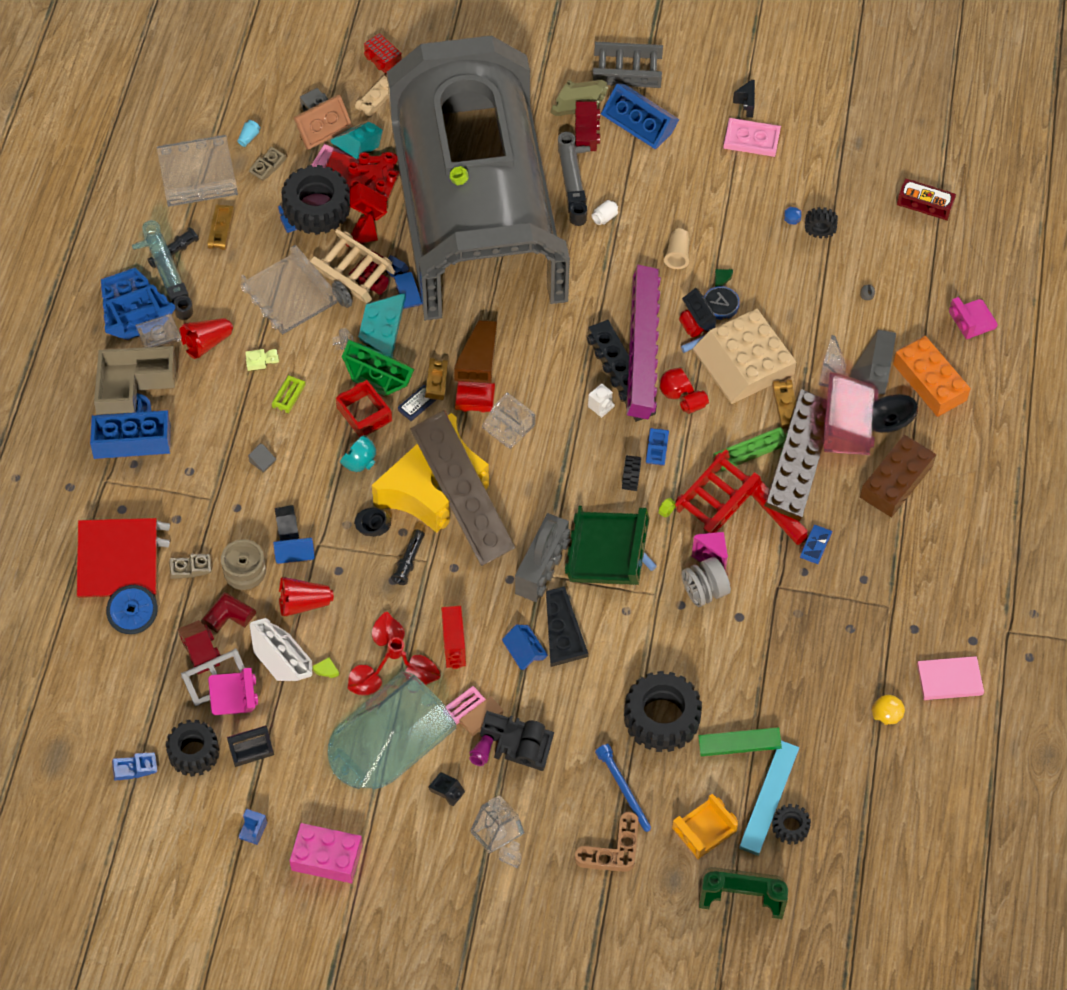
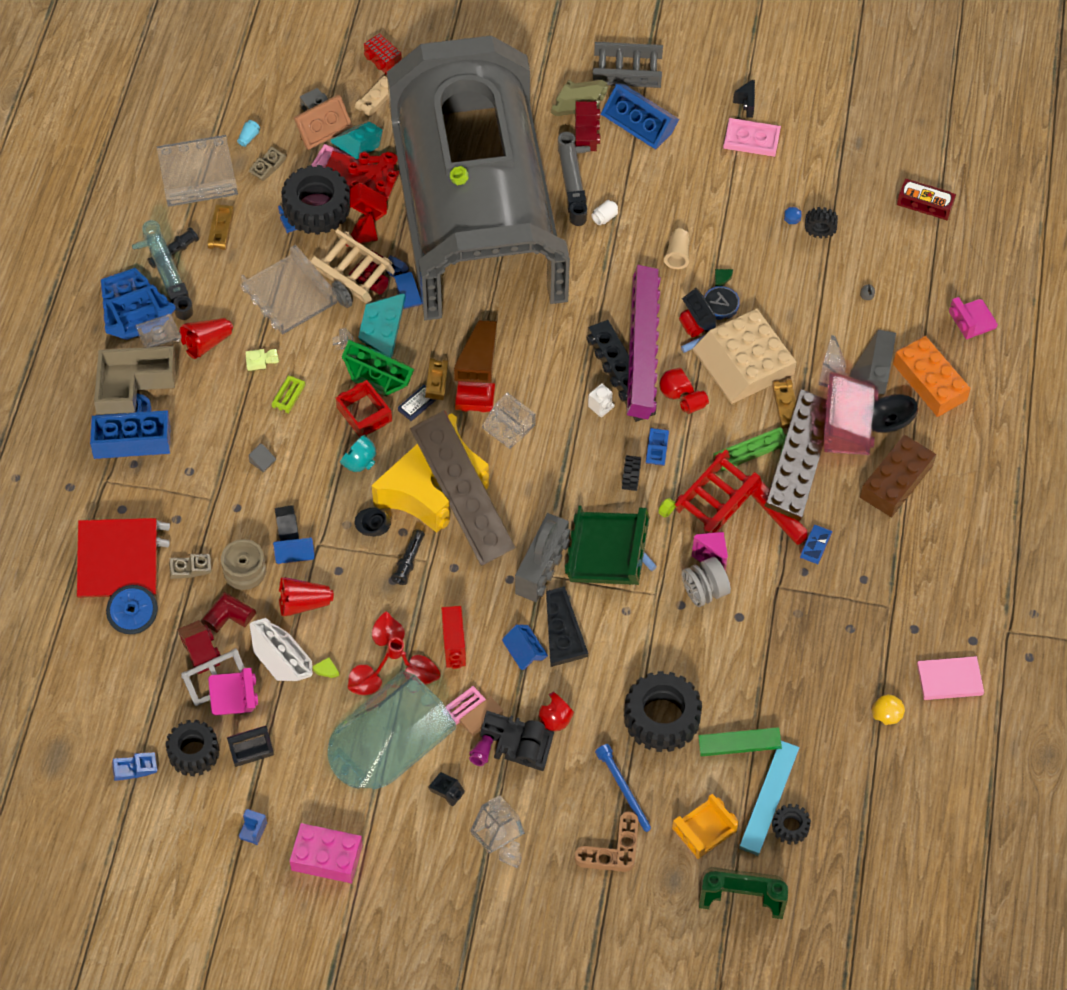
(555, 715): none -> red helmet

